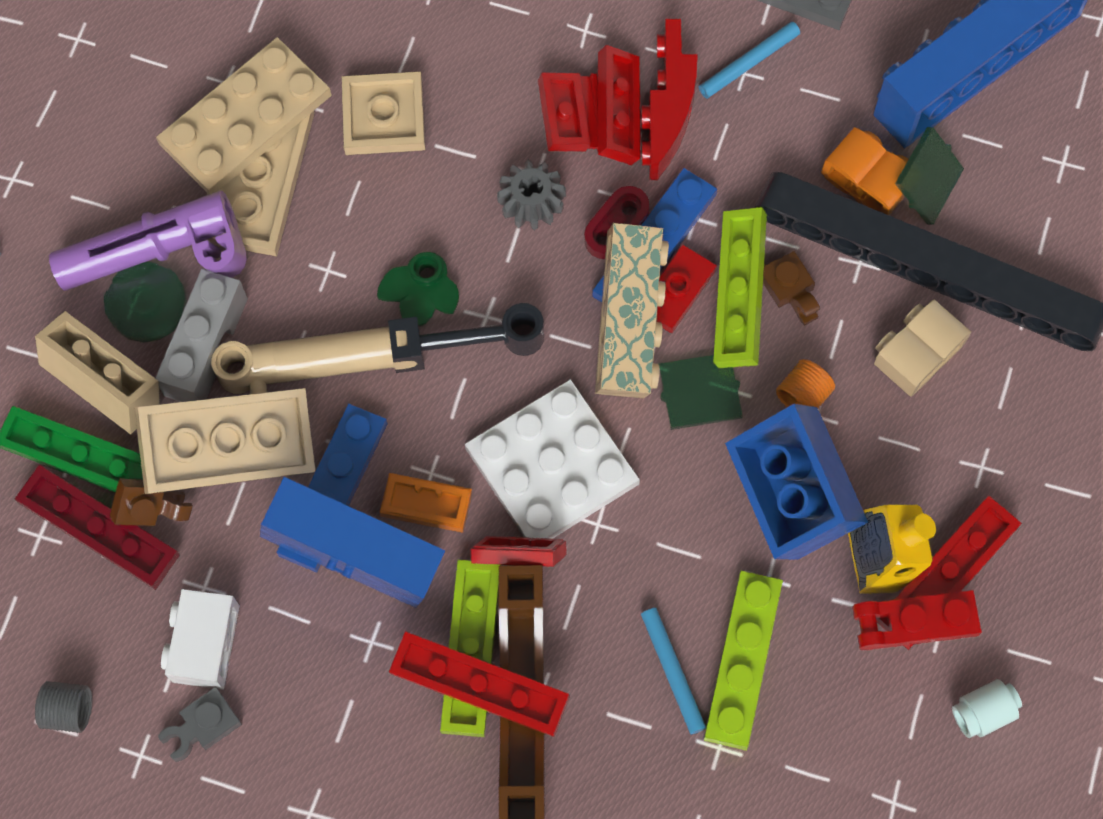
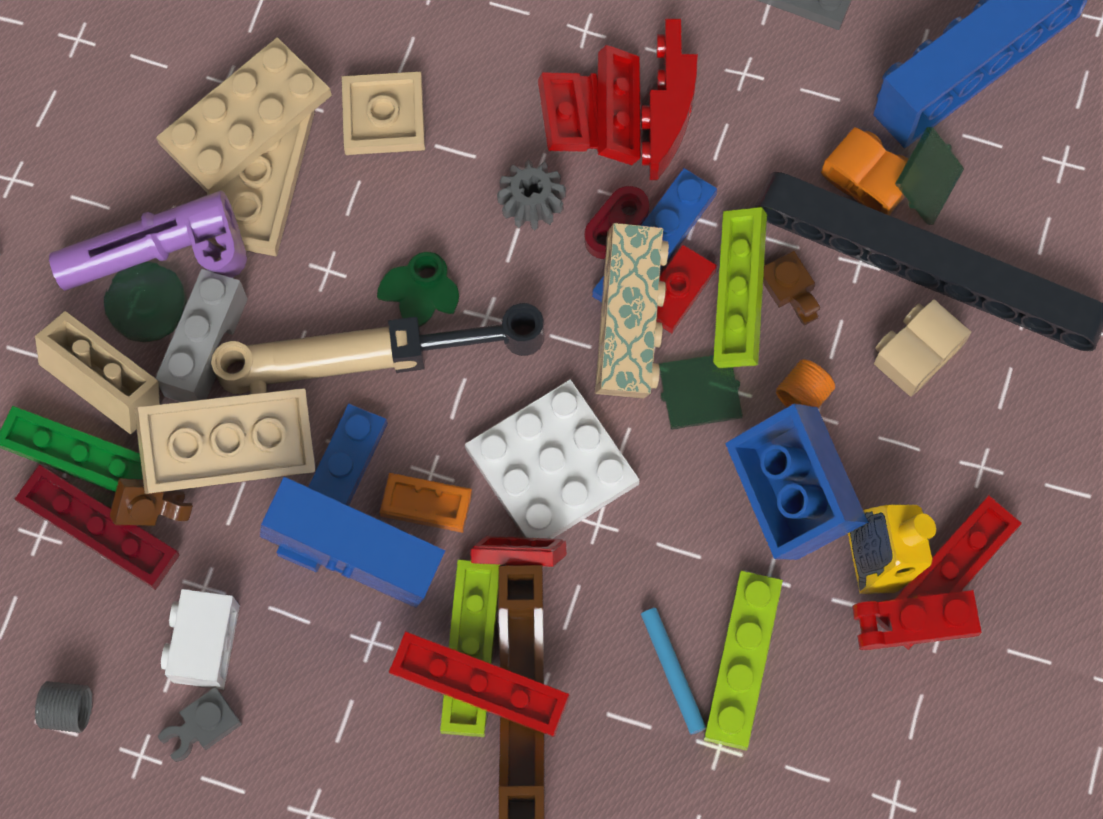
(749, 59): dark azure piece -> none
(987, 709): light aqua brick -> none

